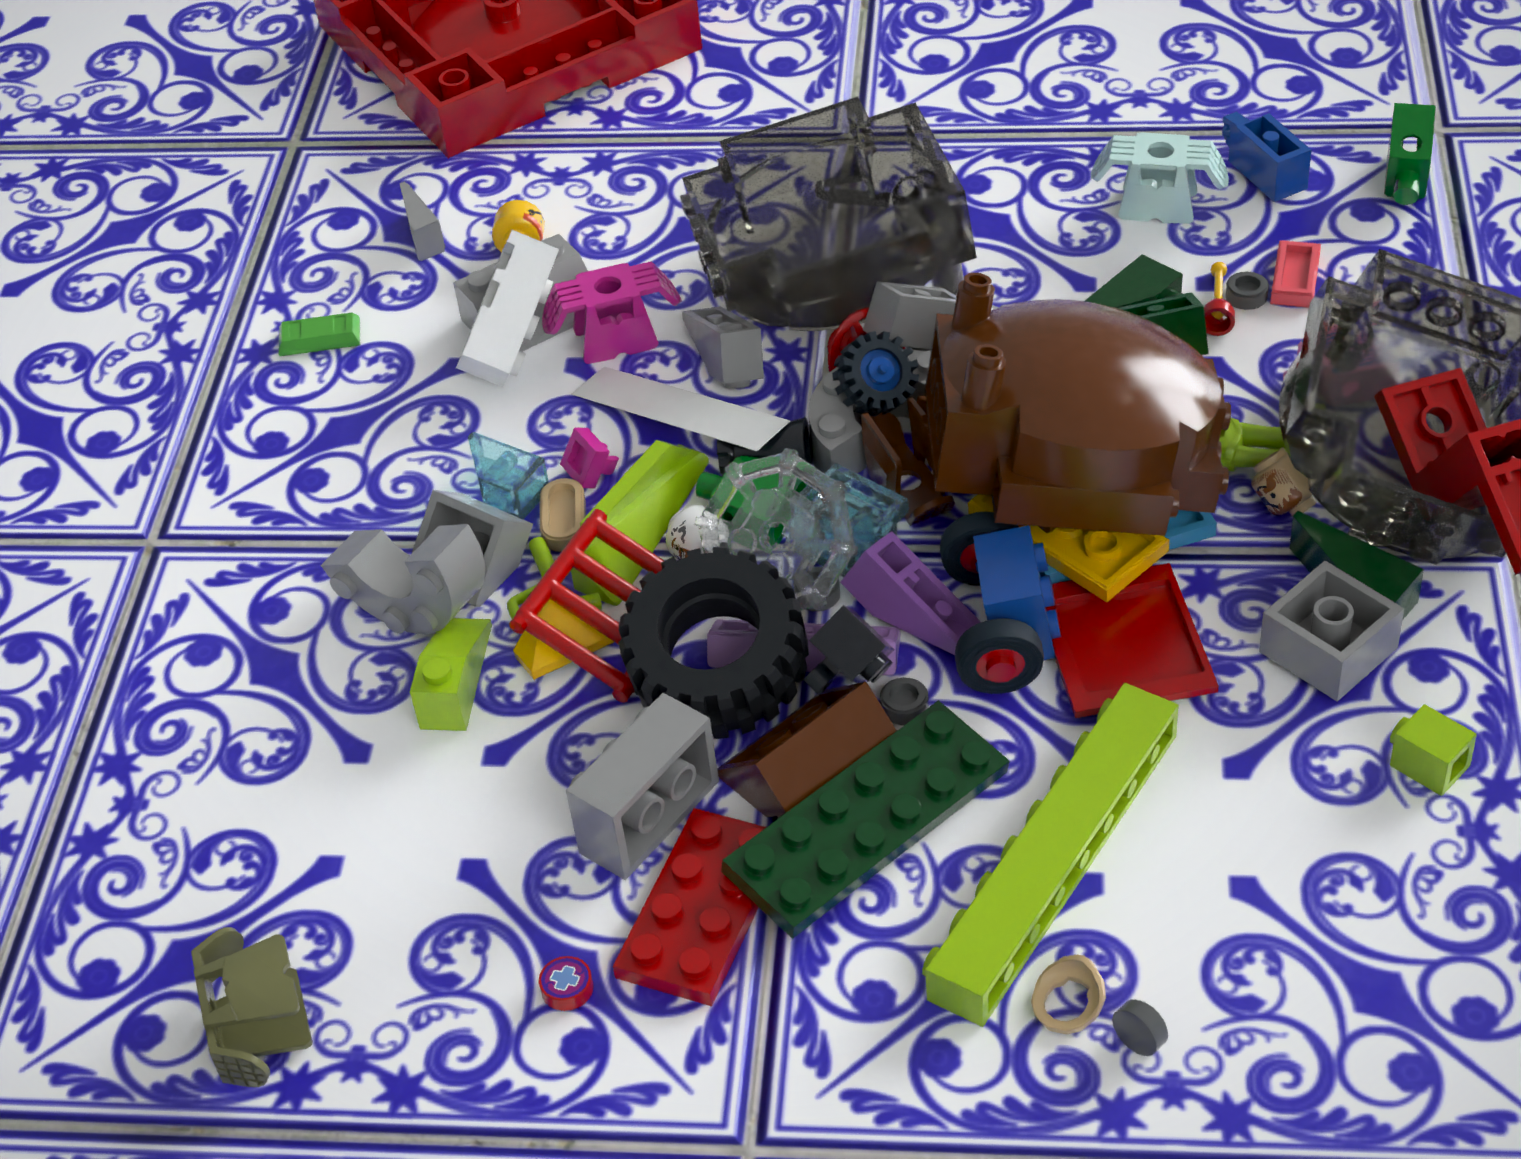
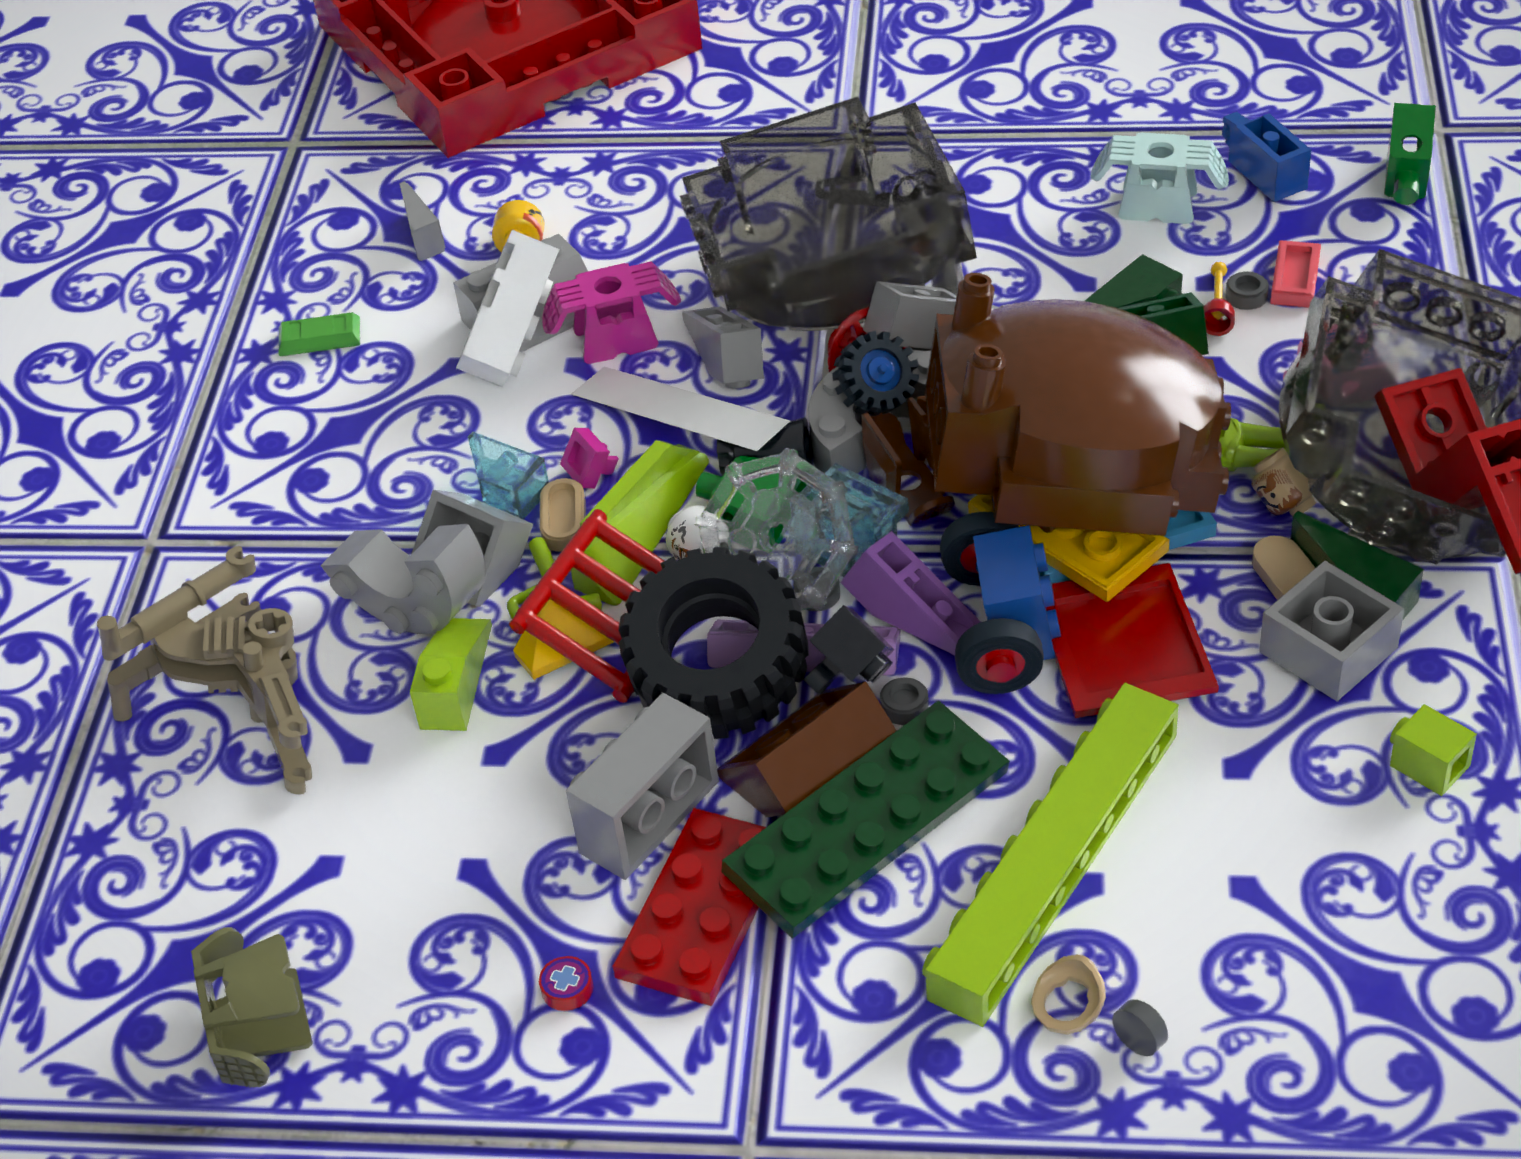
(220, 651): none -> dark tan piece
(1280, 564): none -> tan tile

